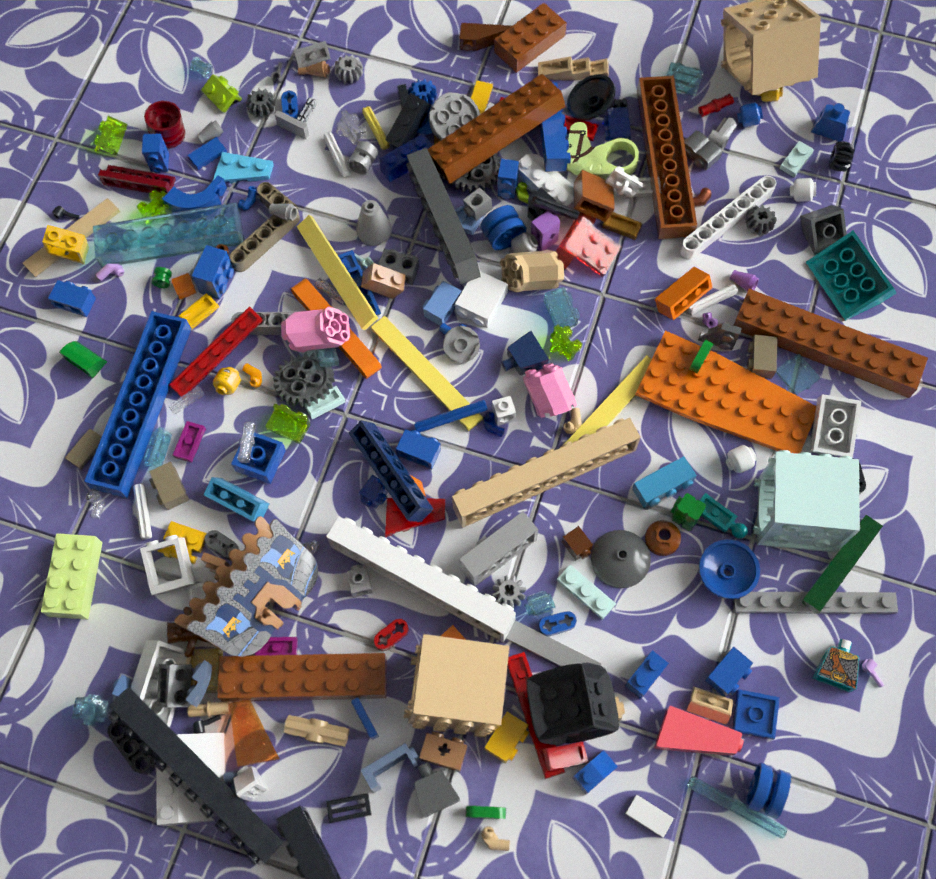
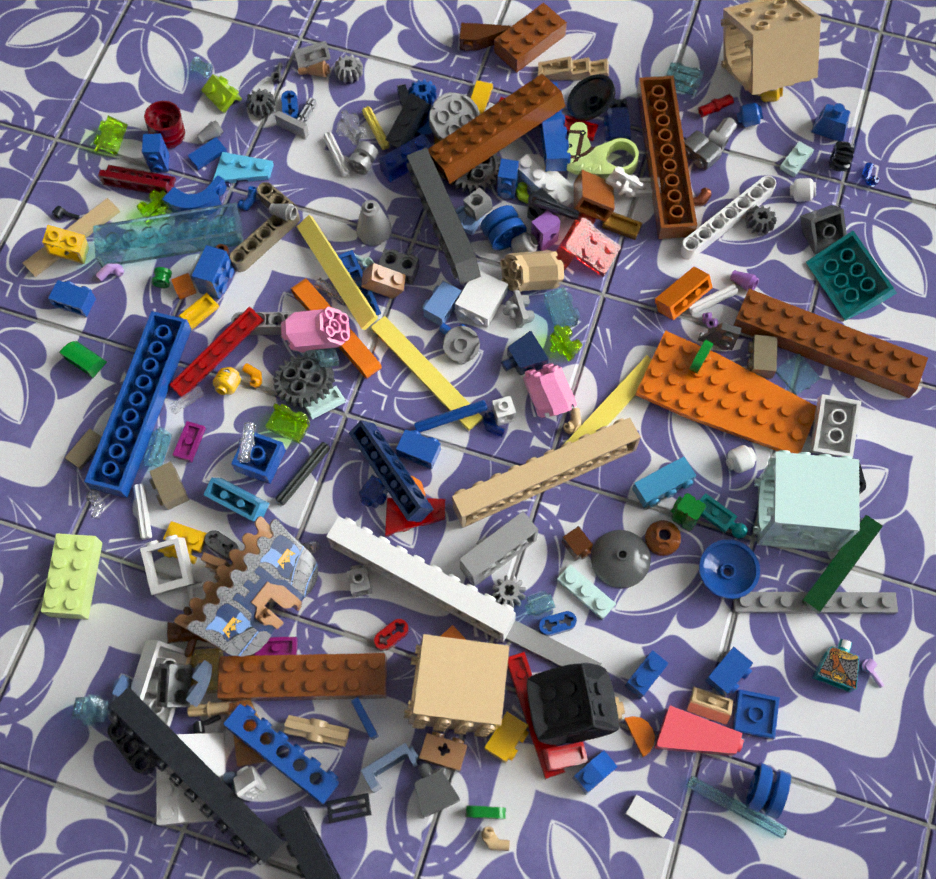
(235, 724): none -> blue brick
(302, 473): none -> pearl dark grey axle
(516, 309): none -> light grey hips
(641, 733): none -> orange tile
(867, 176): none -> clear blue arm

